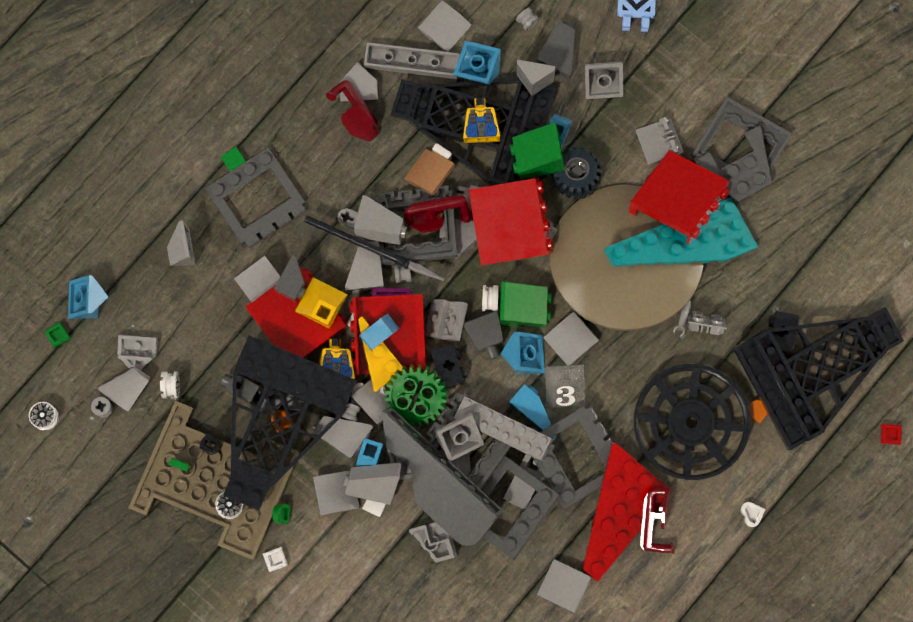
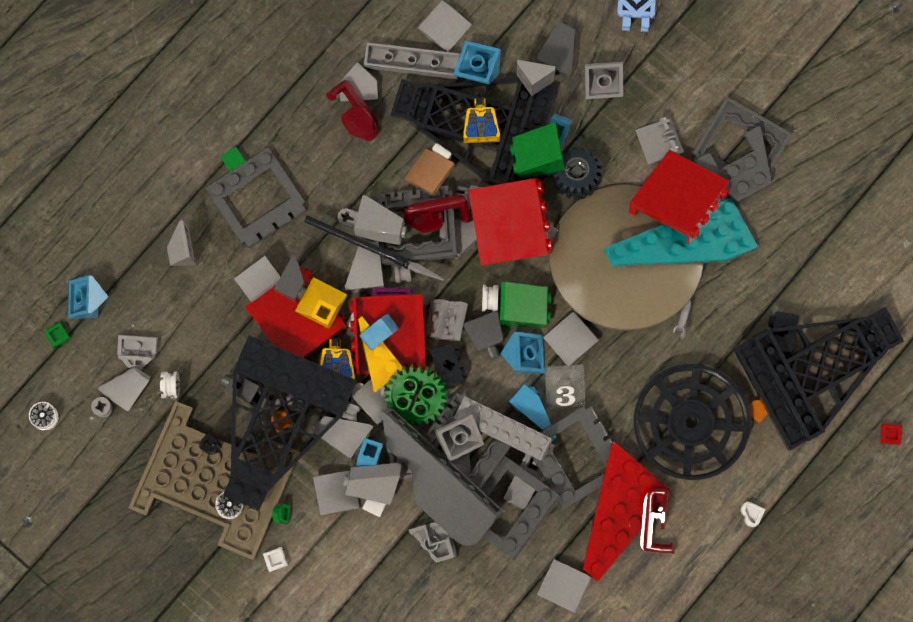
(179, 465): green tile -> none
(527, 19): light grey wheel -> none
(715, 323): light grey hinge -> none

